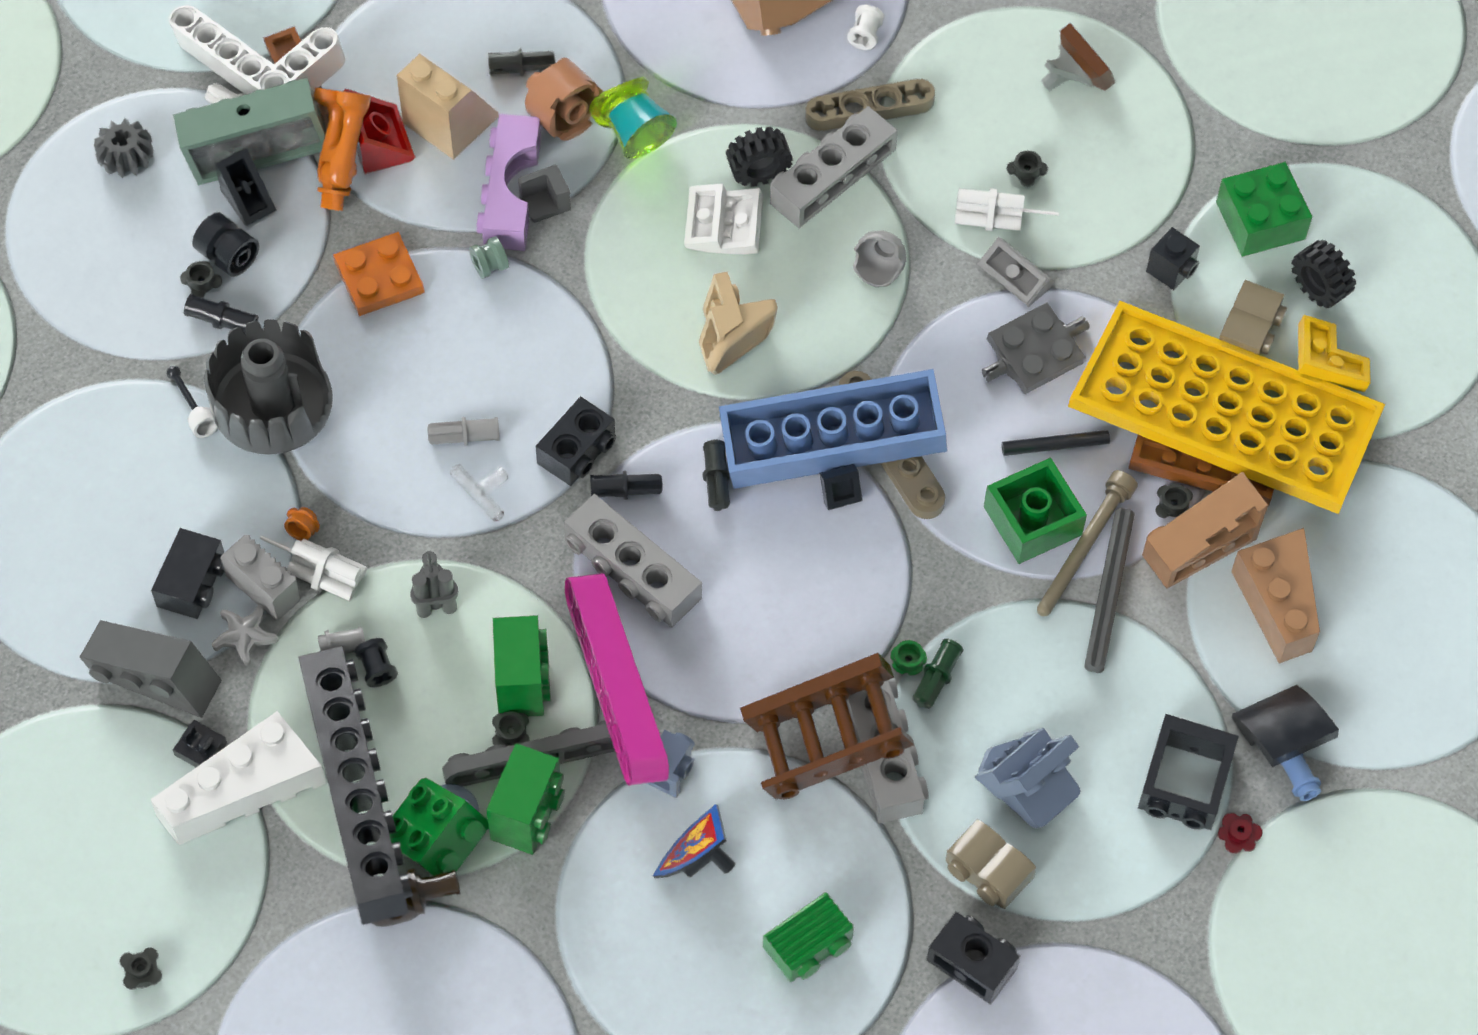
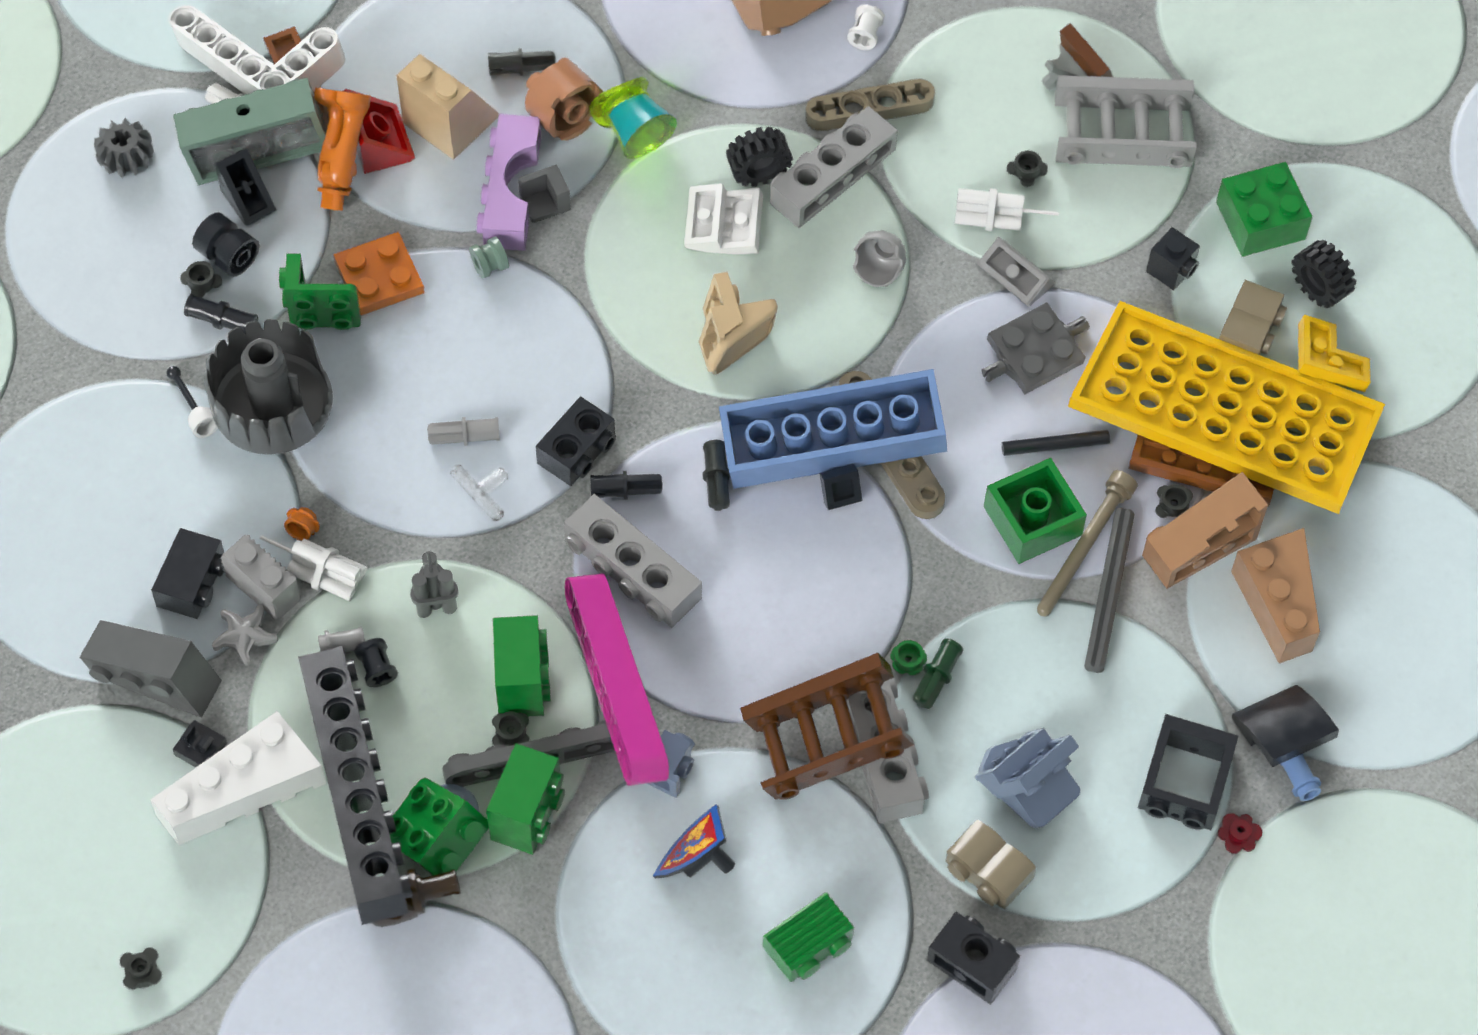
(317, 304): none -> green bracket
(1125, 93): none -> light grey fence

